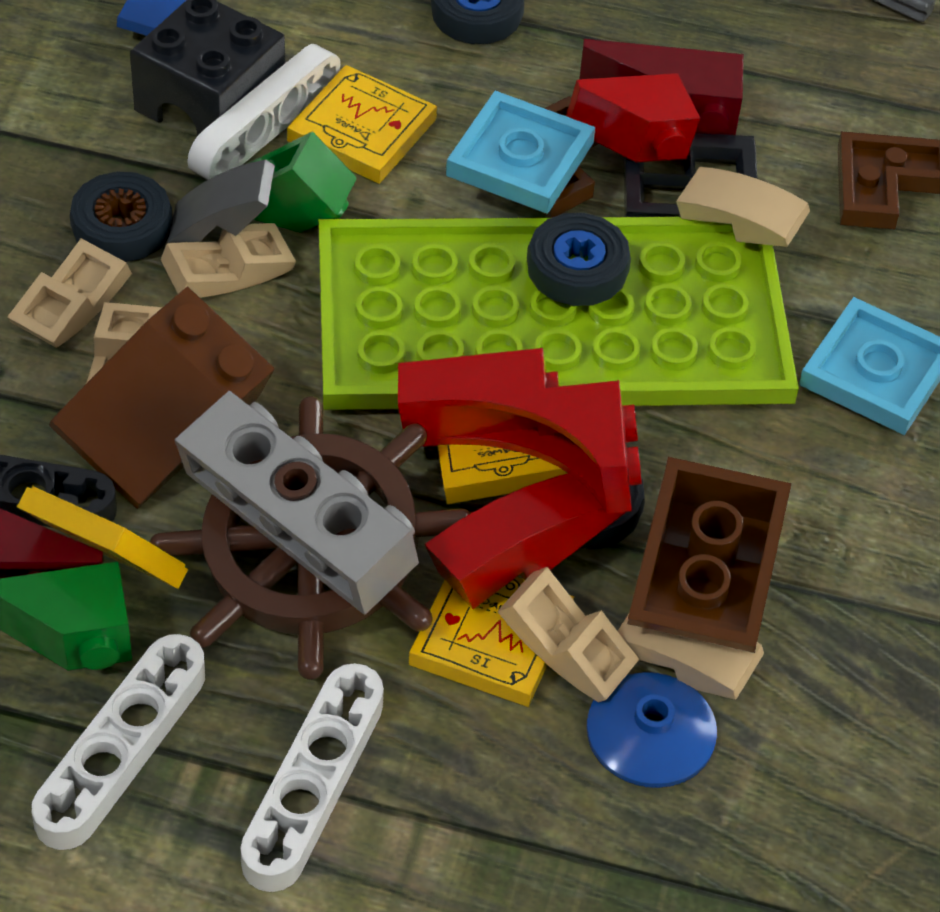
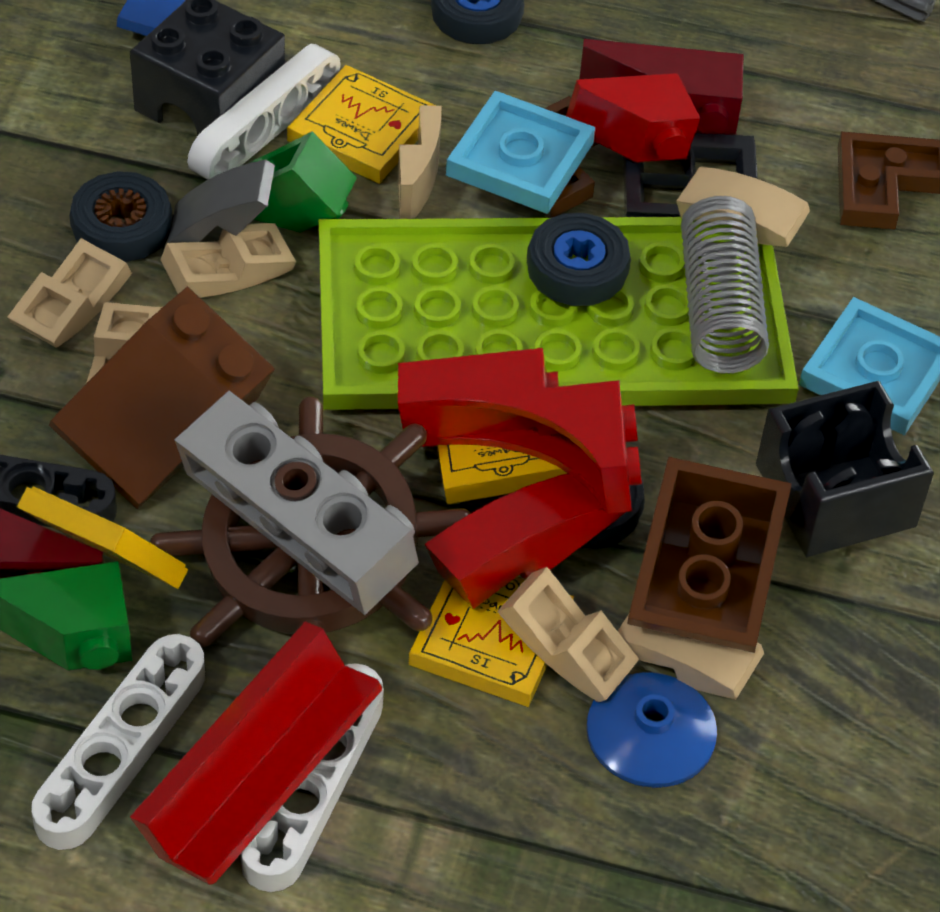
(254, 756): none -> red panel
(419, 164): none -> tan slope
(728, 320): none -> light grey piece
(843, 468): none -> black piece

